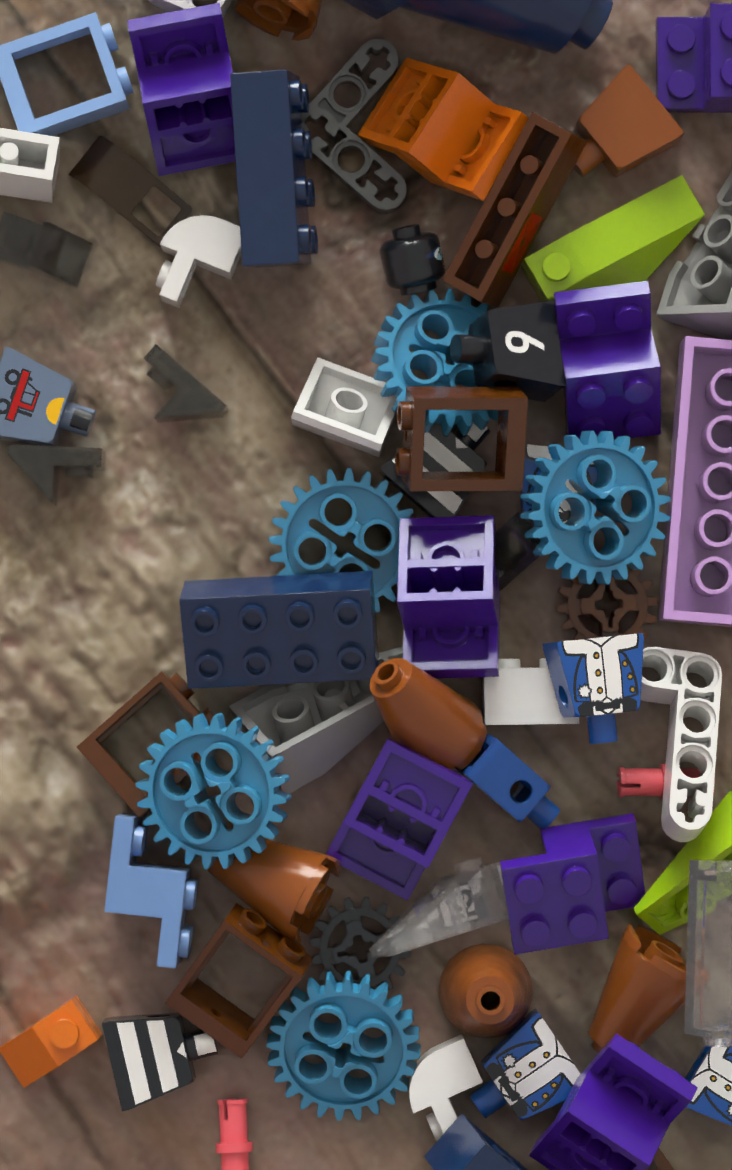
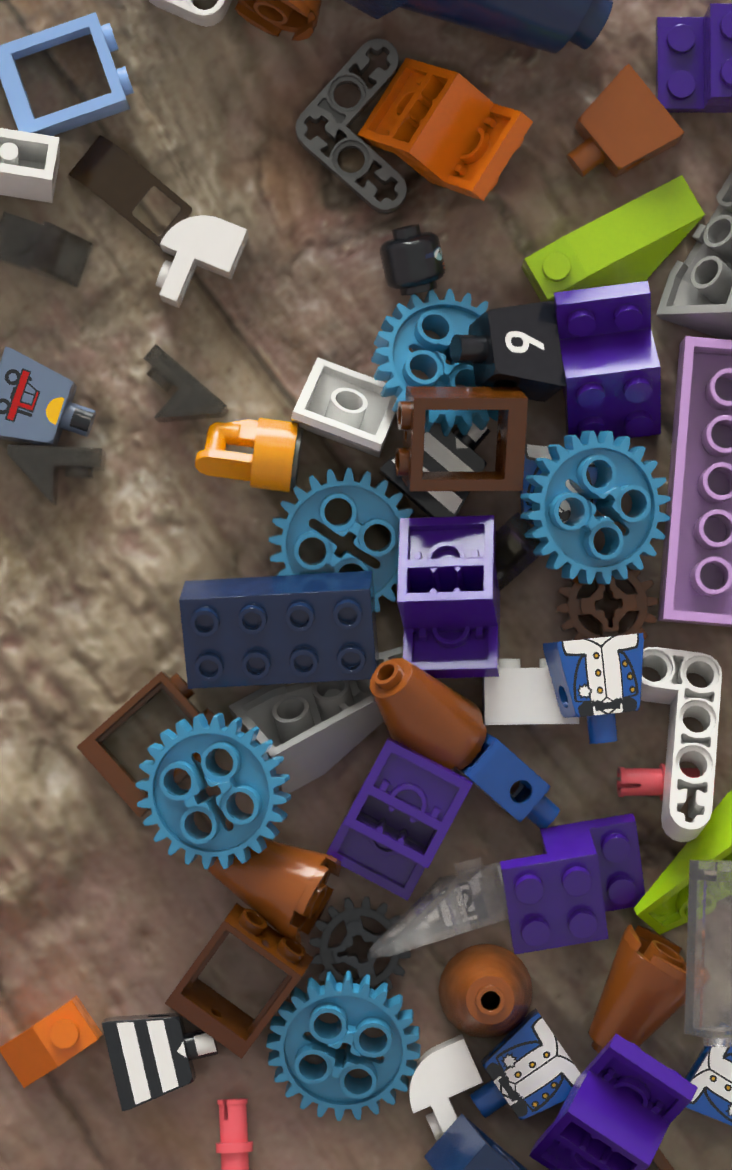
(150, 890): medium blue bracket -> none
(185, 87): dark purple bracket -> none
(272, 168): dark blue brick -> none
(274, 457): none -> light orange piece
(514, 210): reddish brown brick -> none

